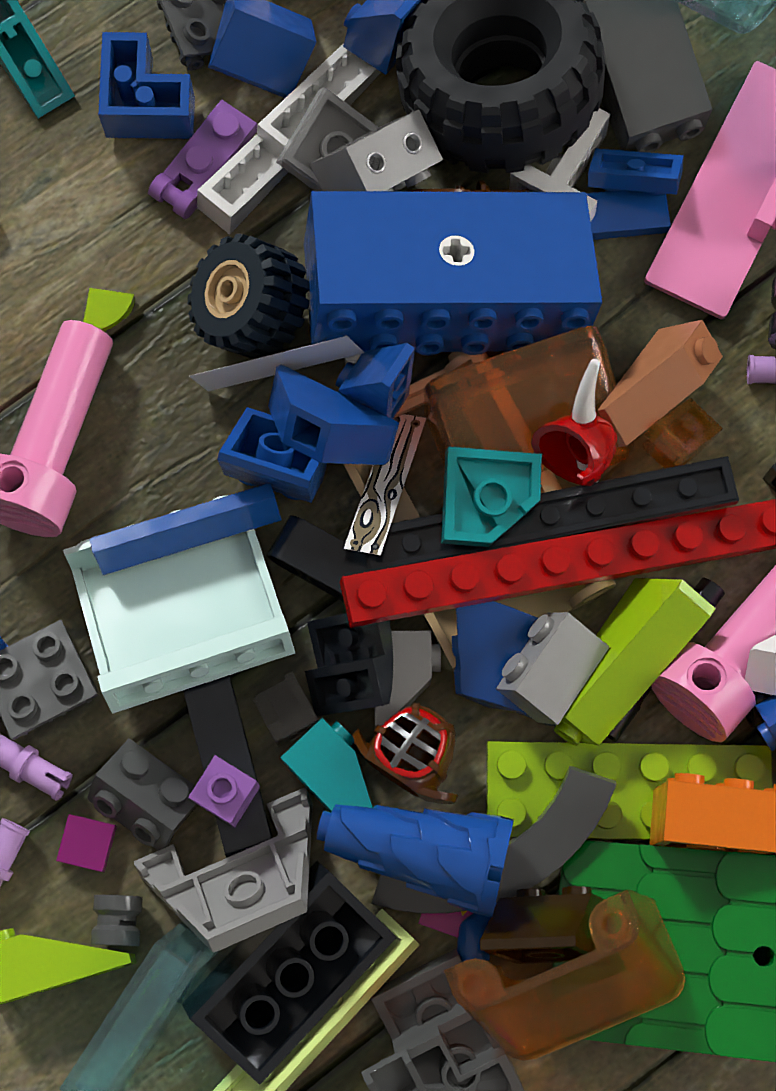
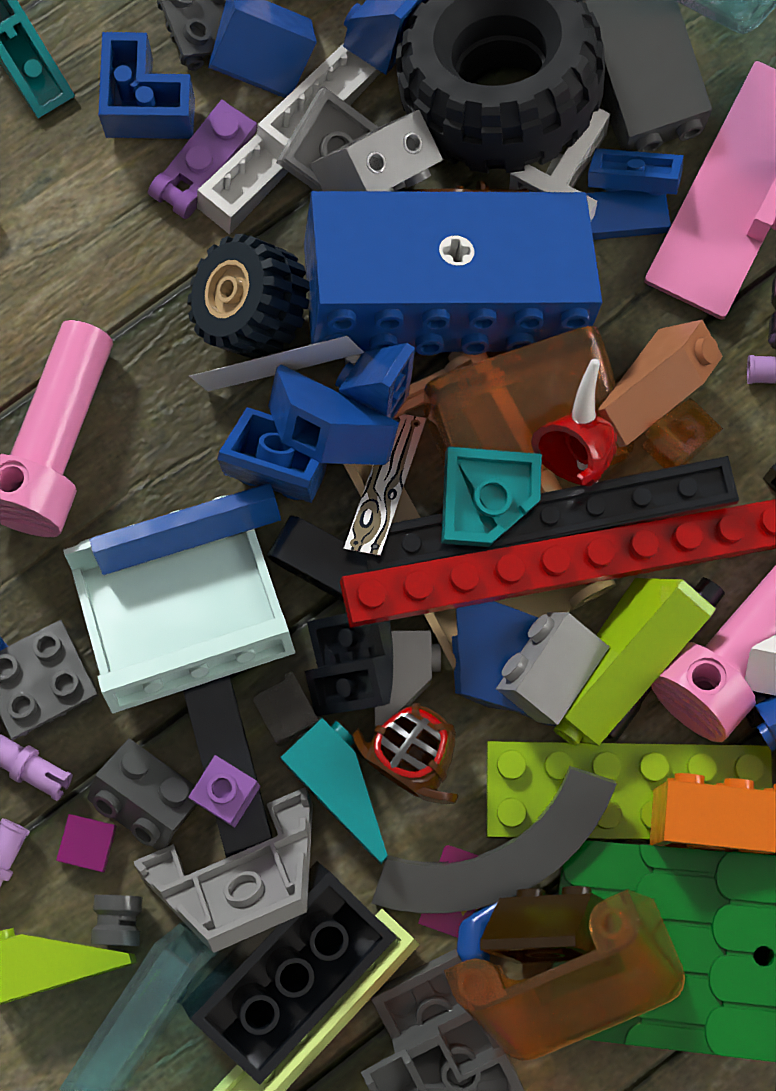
(107, 308): lime tile -> none
(430, 851): blue cone -> none

